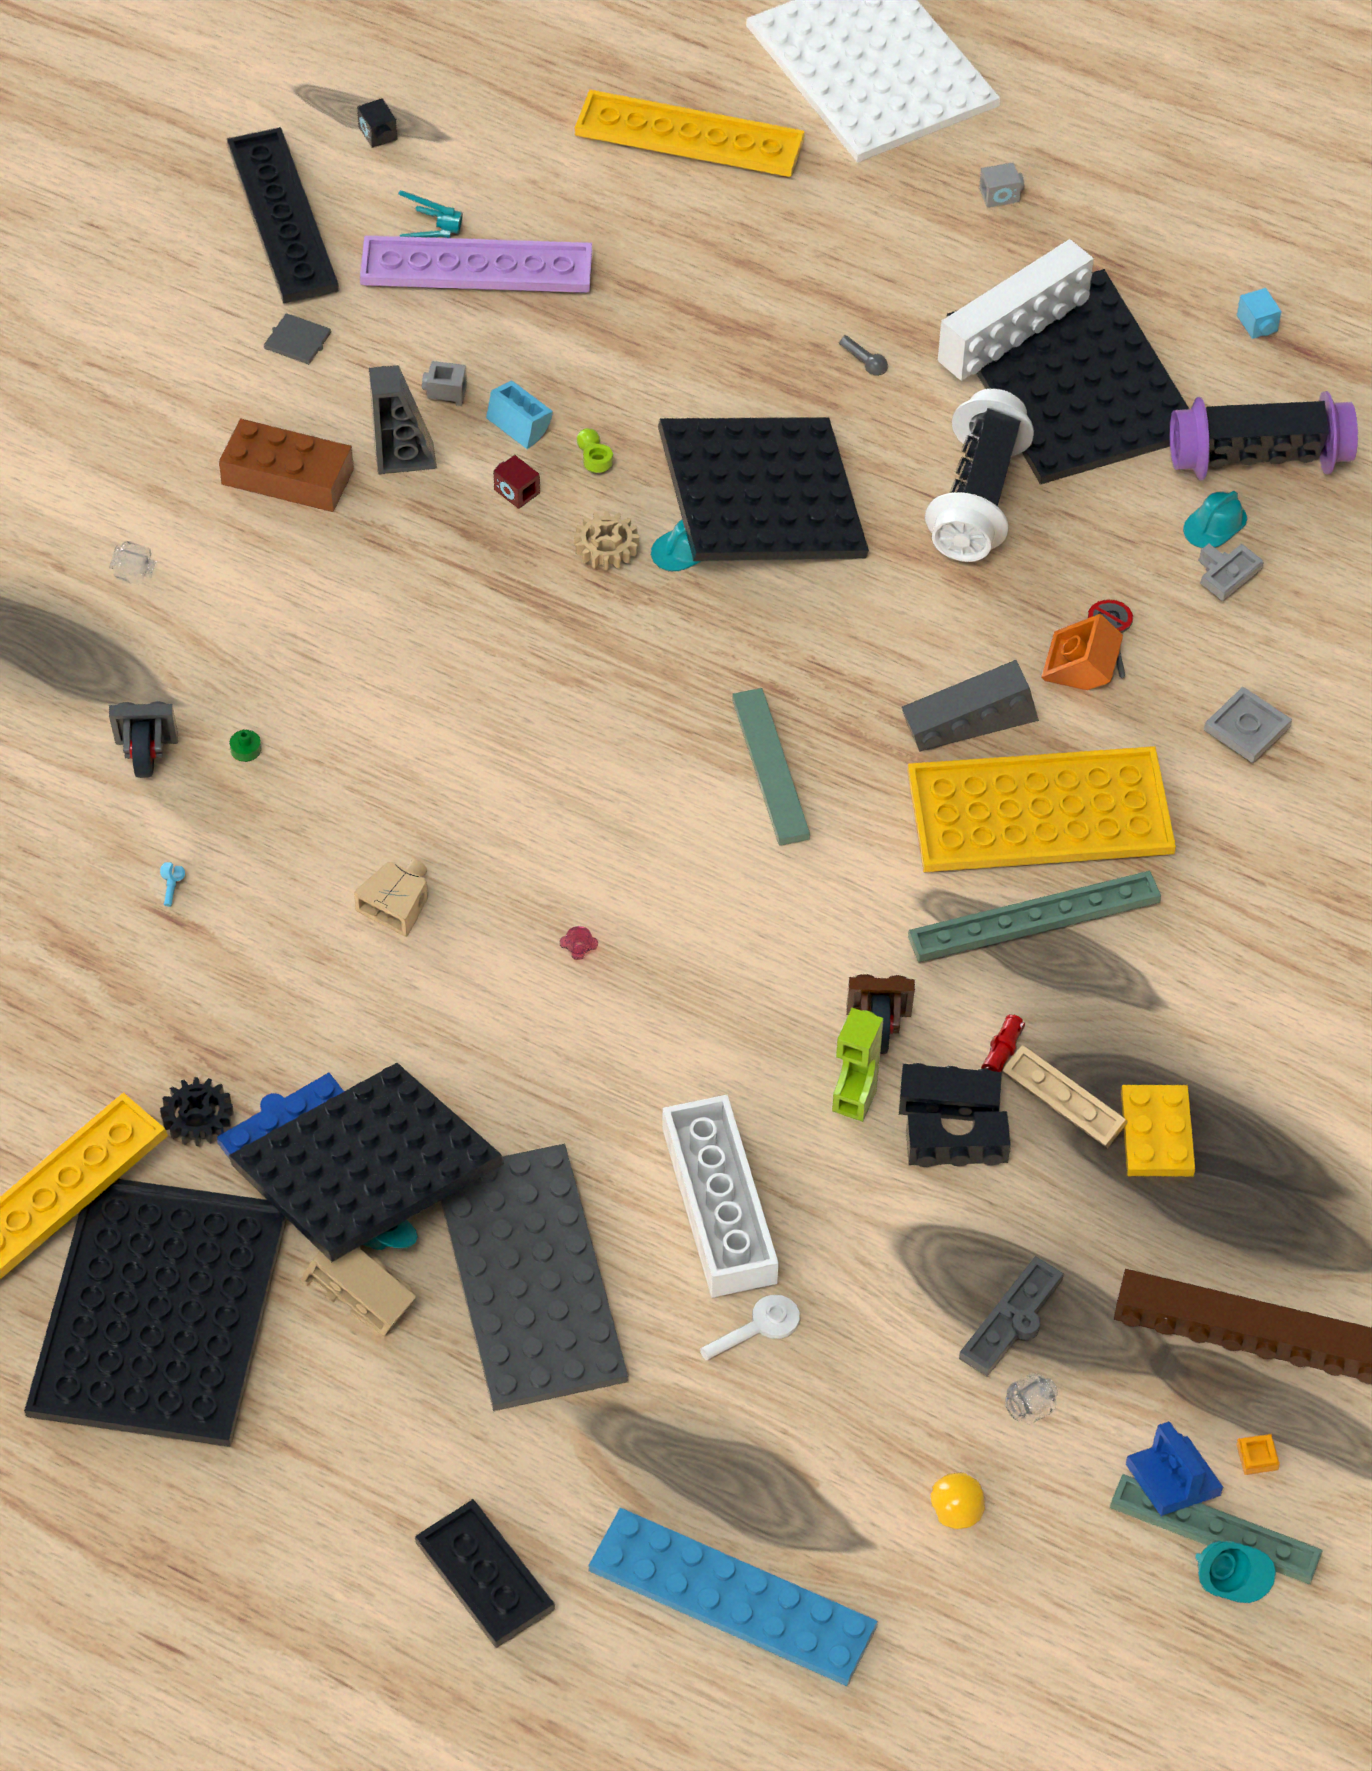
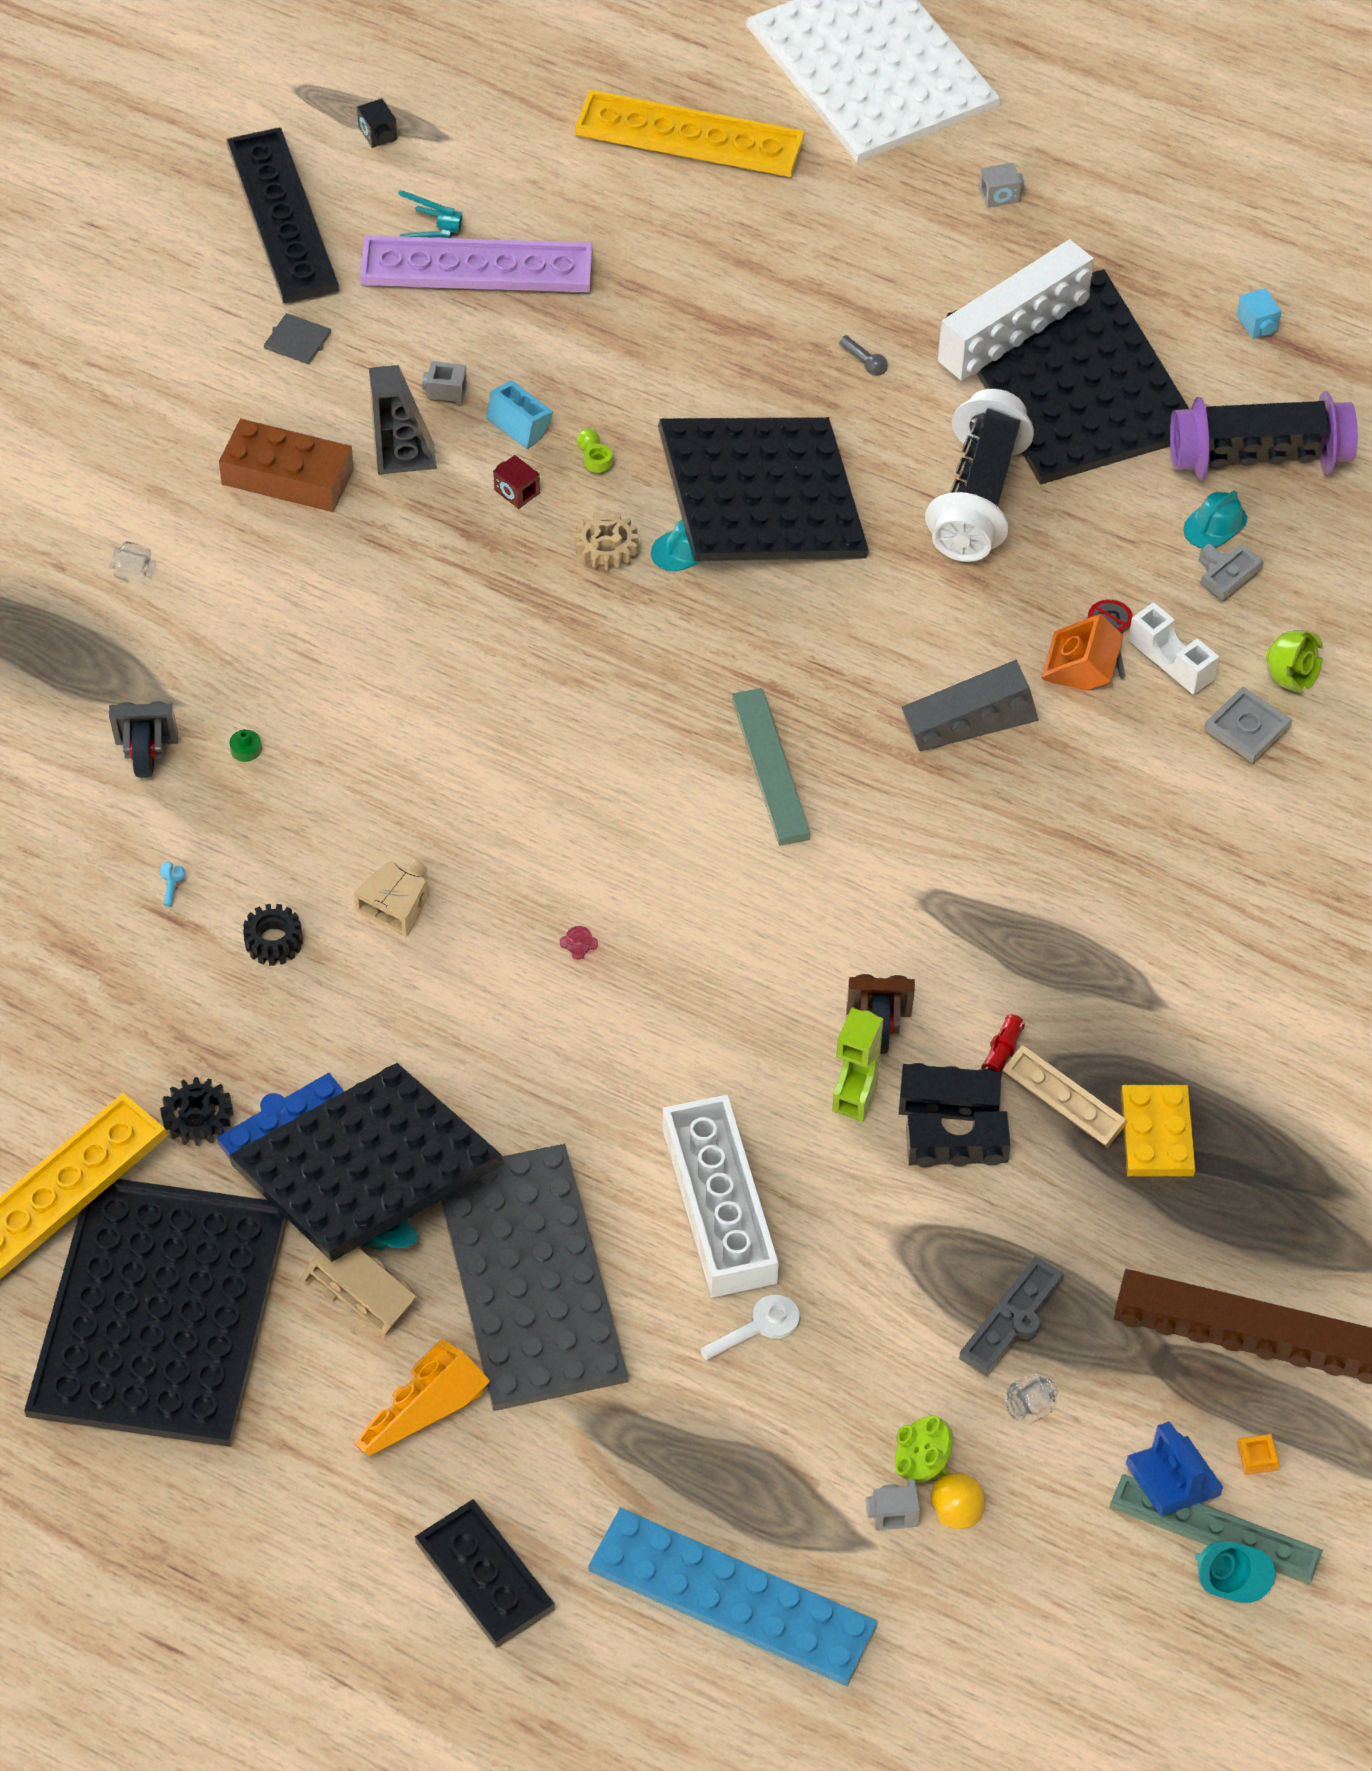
(273, 949): none -> black tyre
(441, 1385): none -> light orange wedge
(894, 1506): none -> light grey brick
(923, 1449): none -> lime plate
(1034, 916): sand green plate -> none
(1040, 809): yellow plate -> none
(1155, 636): none -> white arch
(1295, 659): none -> lime cylinder

